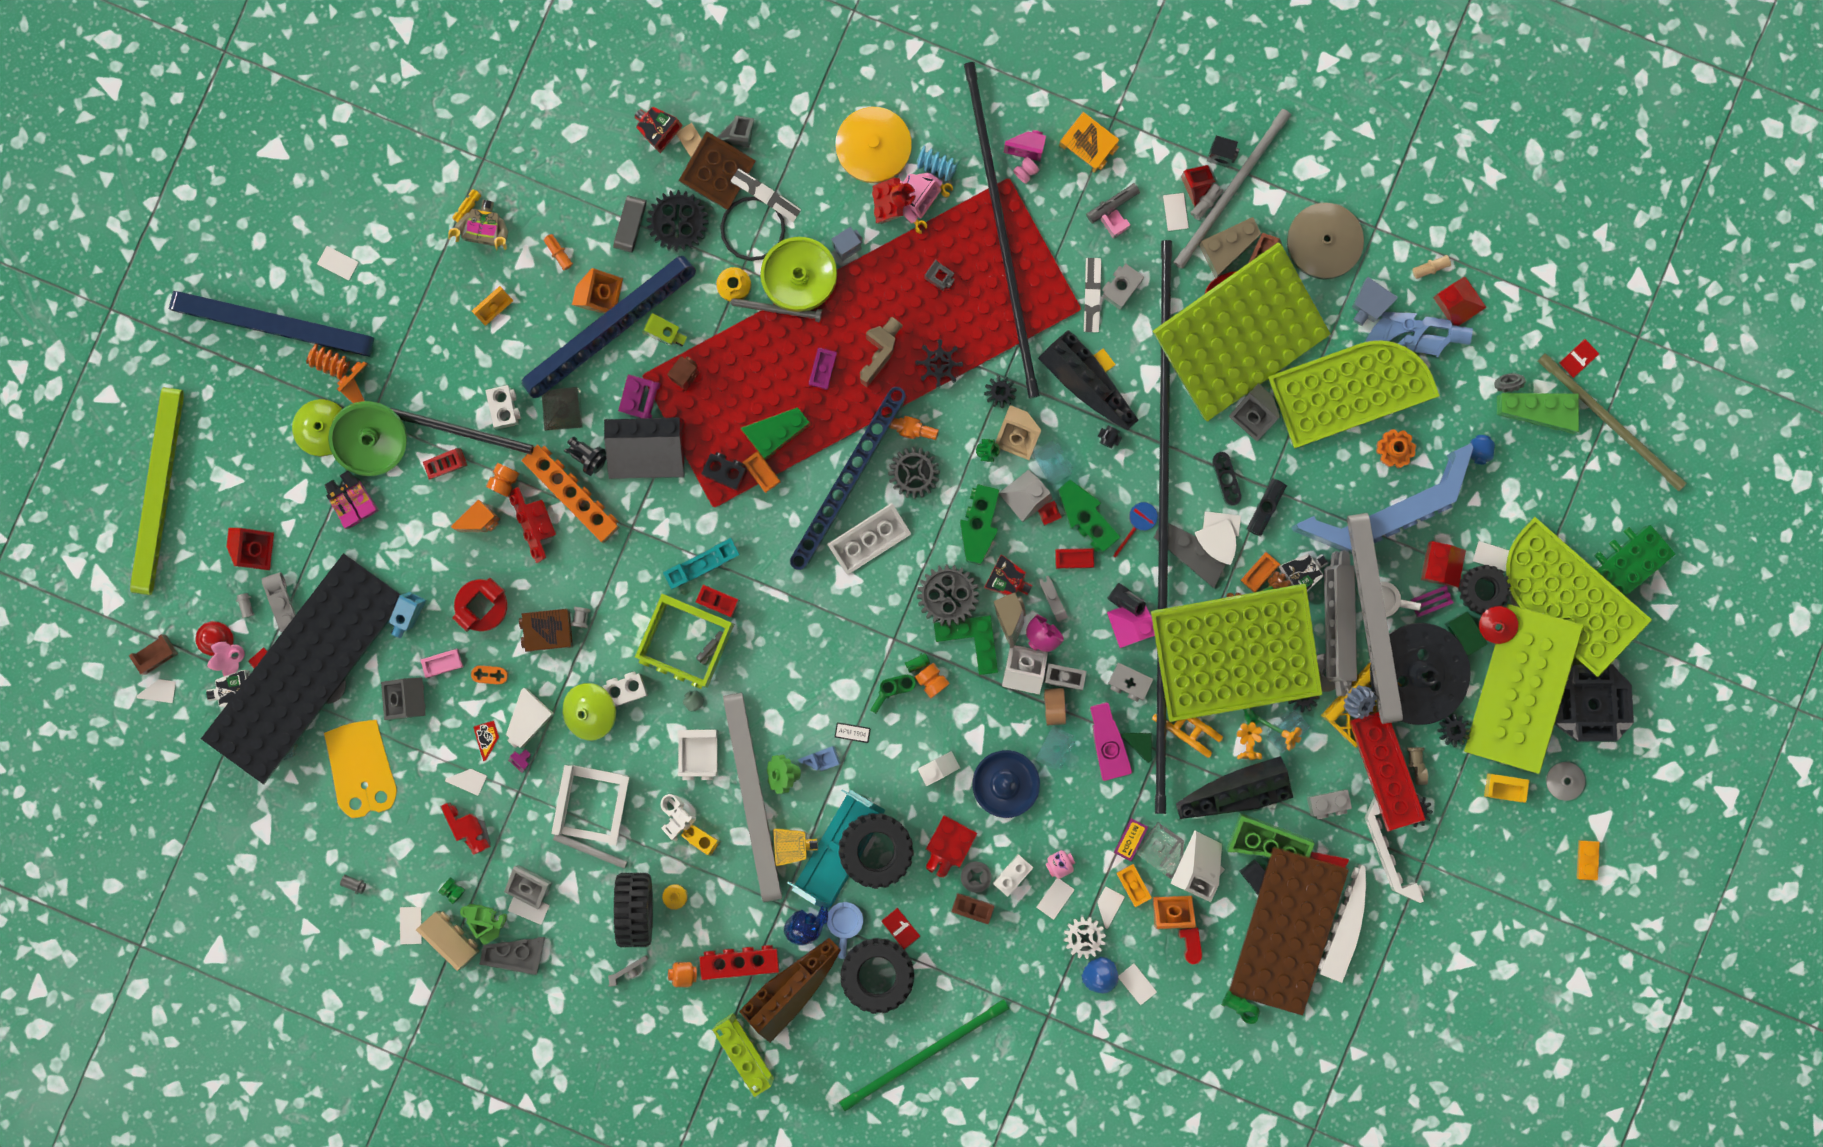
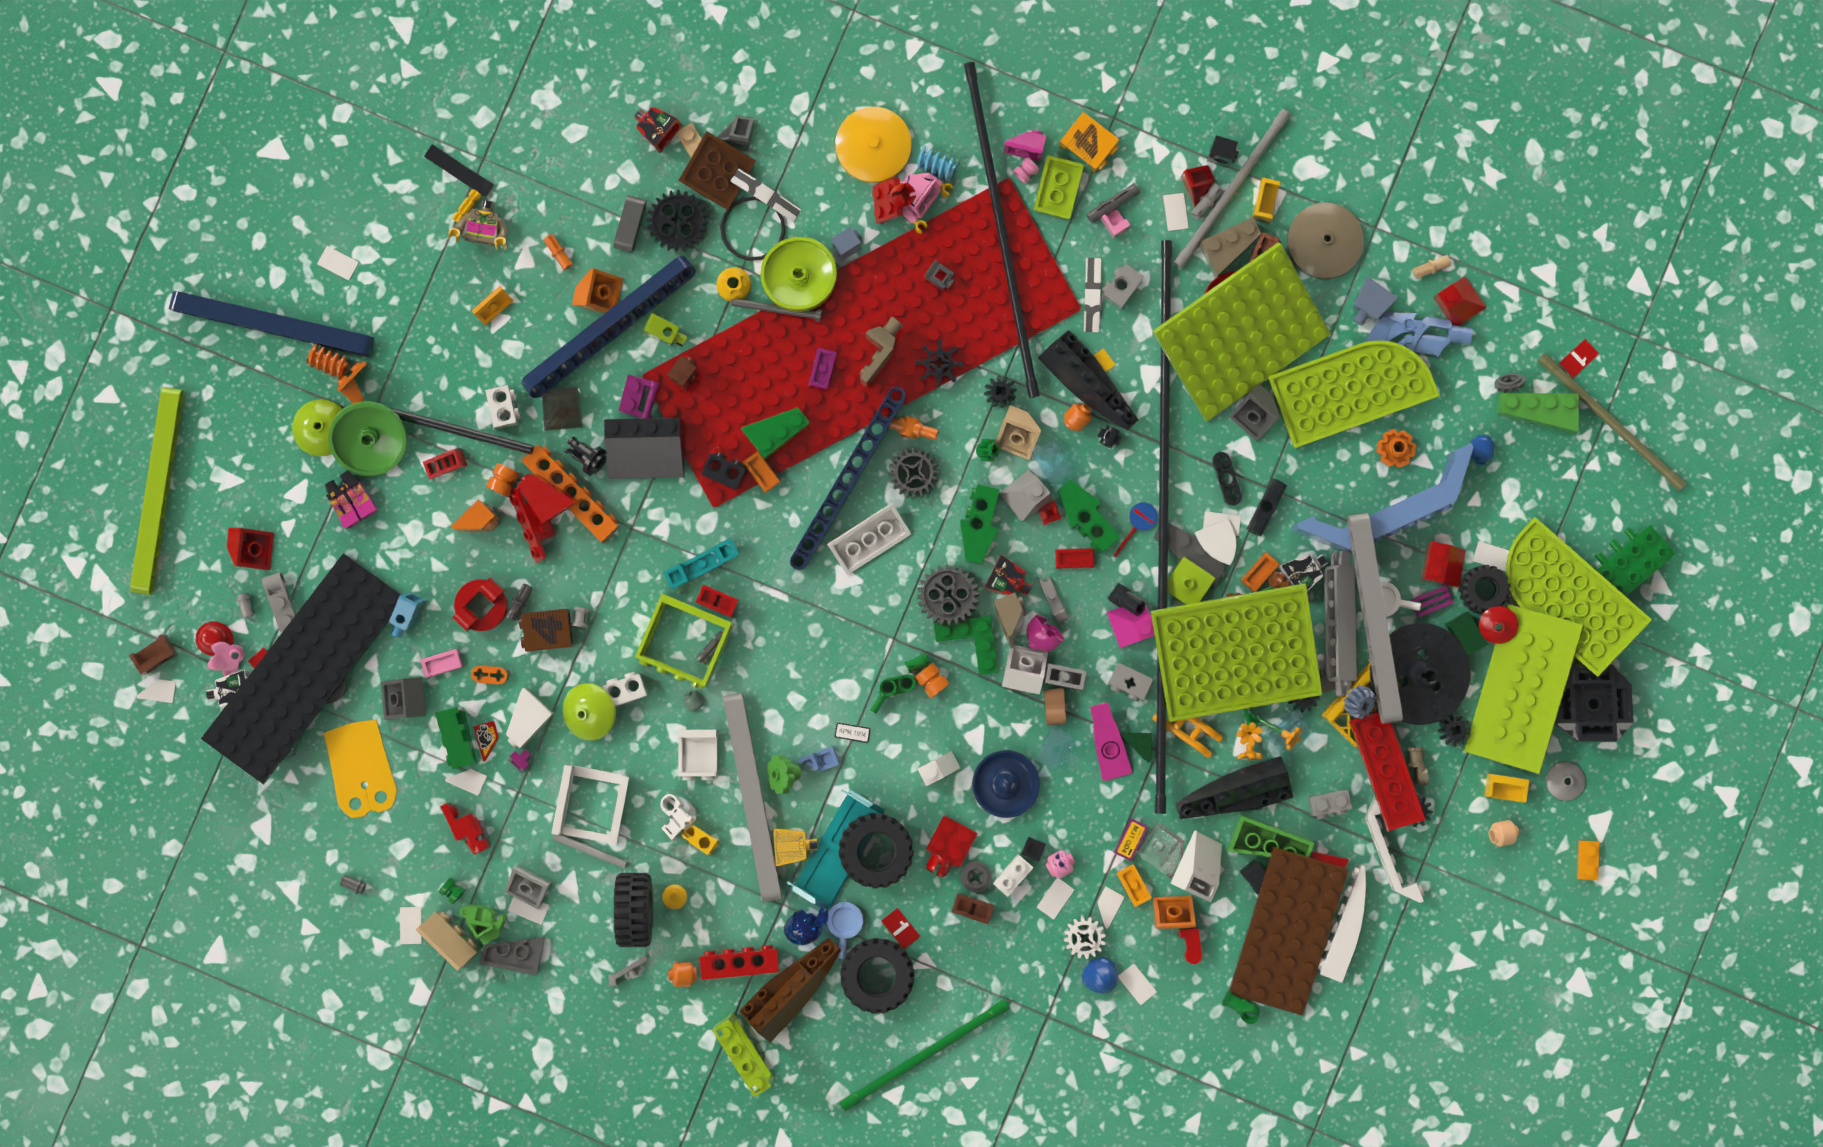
(456, 737): none -> green wedge
(458, 170): none -> black sticker
(519, 602): none -> dark grey axle
(544, 497): none -> red slope
(1033, 849): none -> black plate
(1058, 187): none -> lime plate
(1078, 416): none -> orange head
(1189, 582): none -> lime plate
(1265, 200): none -> yellow panel
(1503, 833): none -> light nougat head

